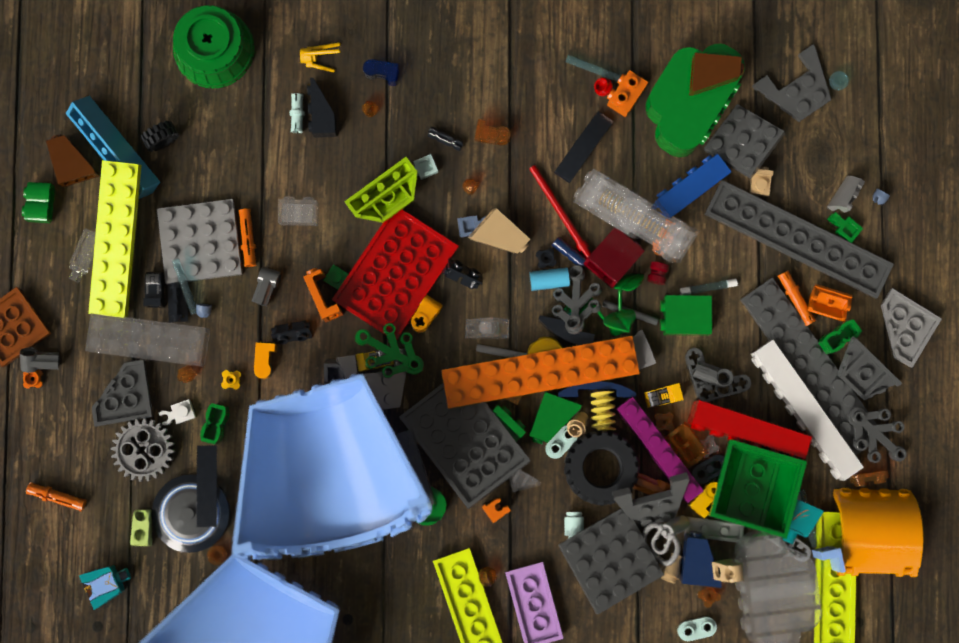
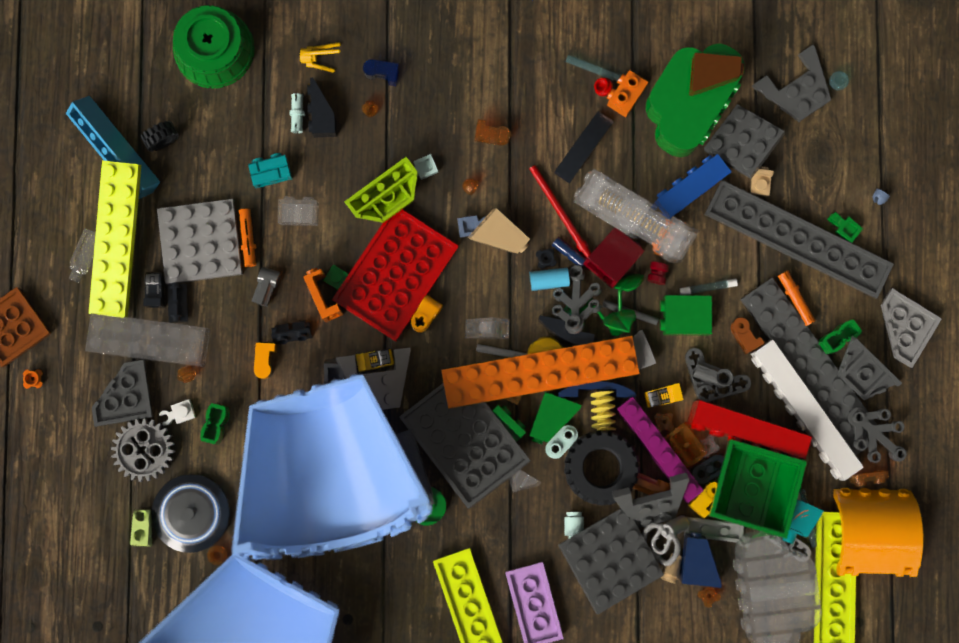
(32, 360): dark grey piece -> none
(38, 202): green brick -> none
(61, 498): orange pin -> none
(68, 162): reddish brown slope -> none
(104, 584): torso -> none
(184, 285): clear light blue bar -> none
(203, 310): sand blue hinge -> none
(207, 486): black slope -> none
(235, 384): yellow plate -> none
(269, 170): none -> teal brick
(392, 352): green plant -> none
(445, 138): black axle -> none
(470, 276): black hinge -> none
(487, 576): clear orange plate -> none
(492, 510): orange hinge -> none
(577, 425): tan cone -> none
(697, 628): light aqua plate -> none
(729, 571): tan leg -> none
(744, 336): none -> dark orange leg
(829, 302): orange hinge -> none
(833, 554): light blue panel -> none
(846, 194): light grey slope -> none

